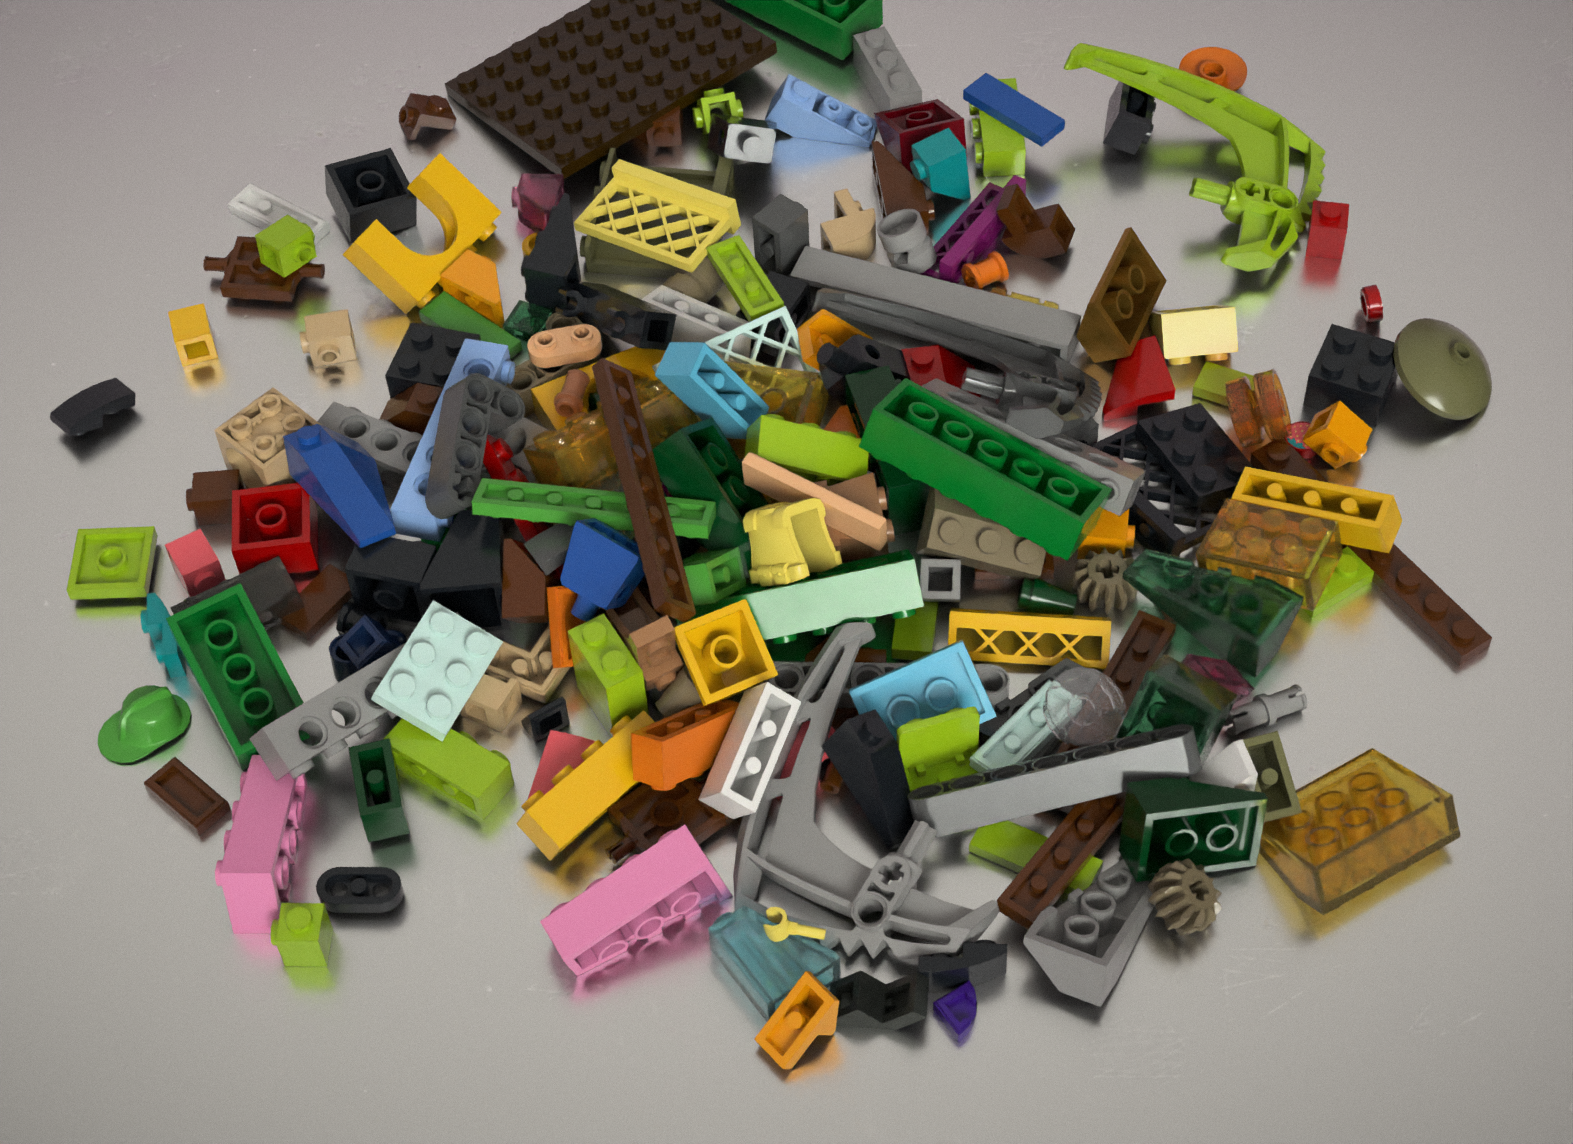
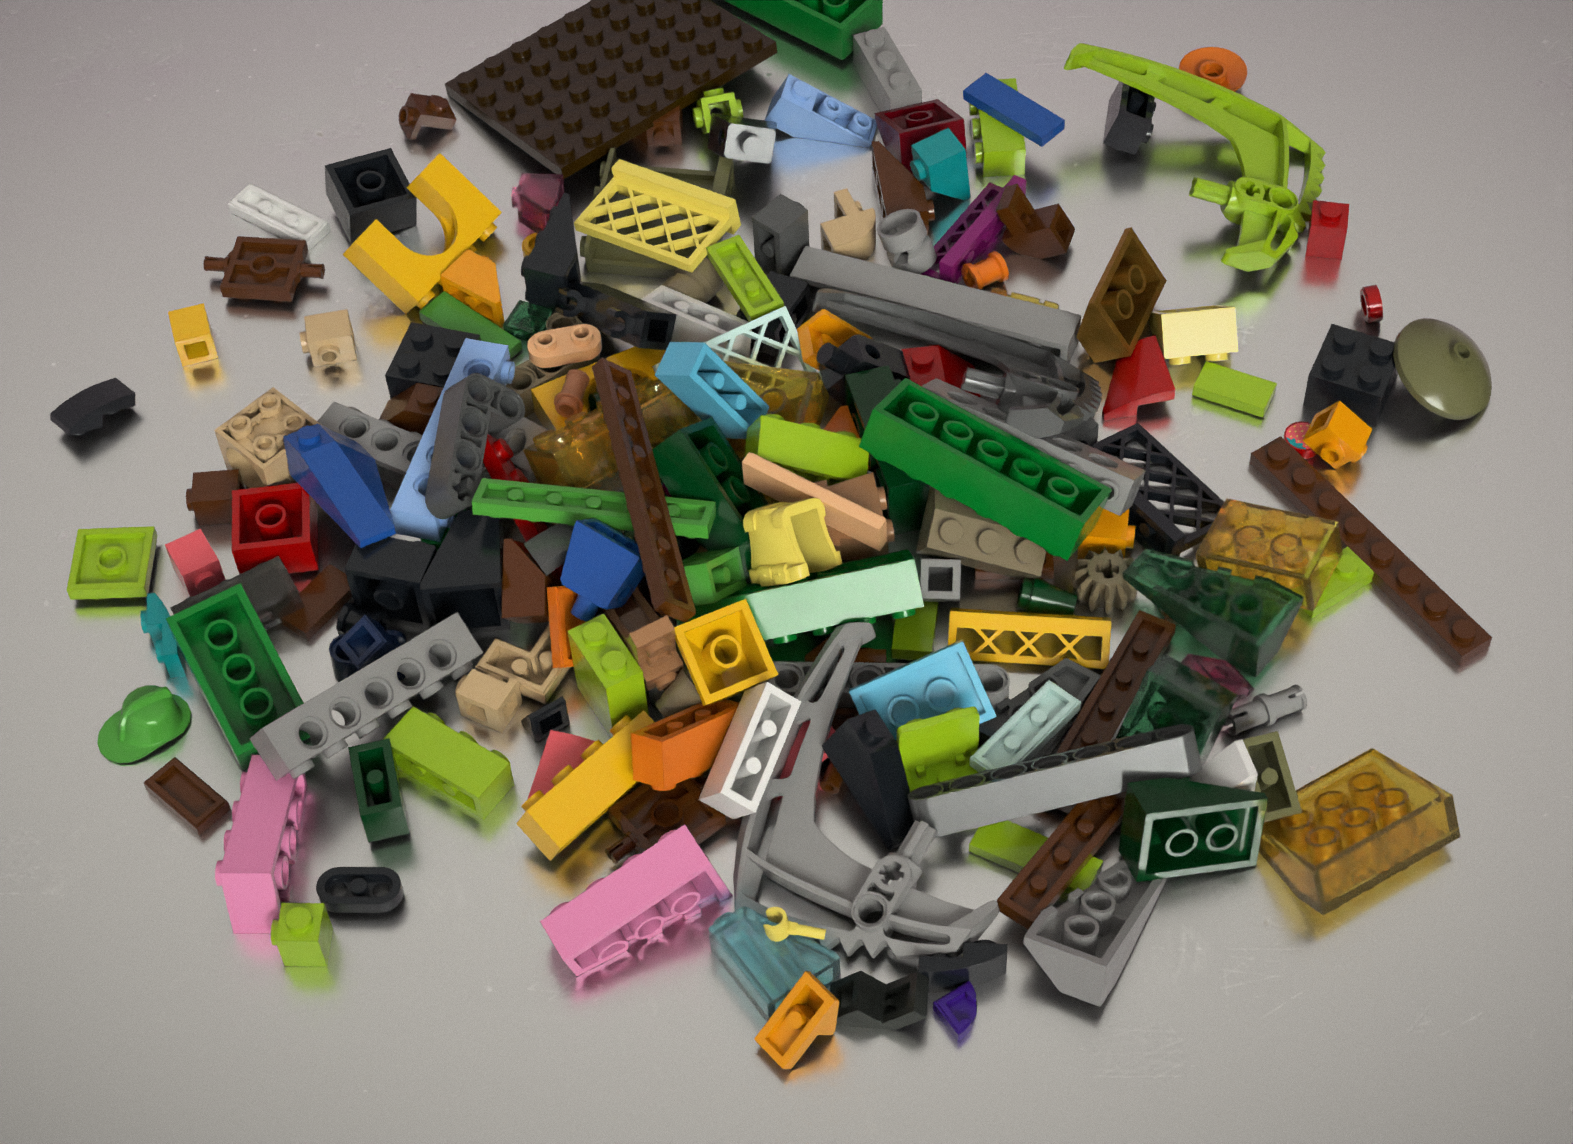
(286, 245): lime brick -> none
(437, 670): light aqua plate -> none
(1084, 707): clear tile -> none
(1184, 897): dark tan gear -> none
(1194, 453): black plate -> none
(1258, 408): clear orange wheel -> none
(1363, 516): yellow brick -> none

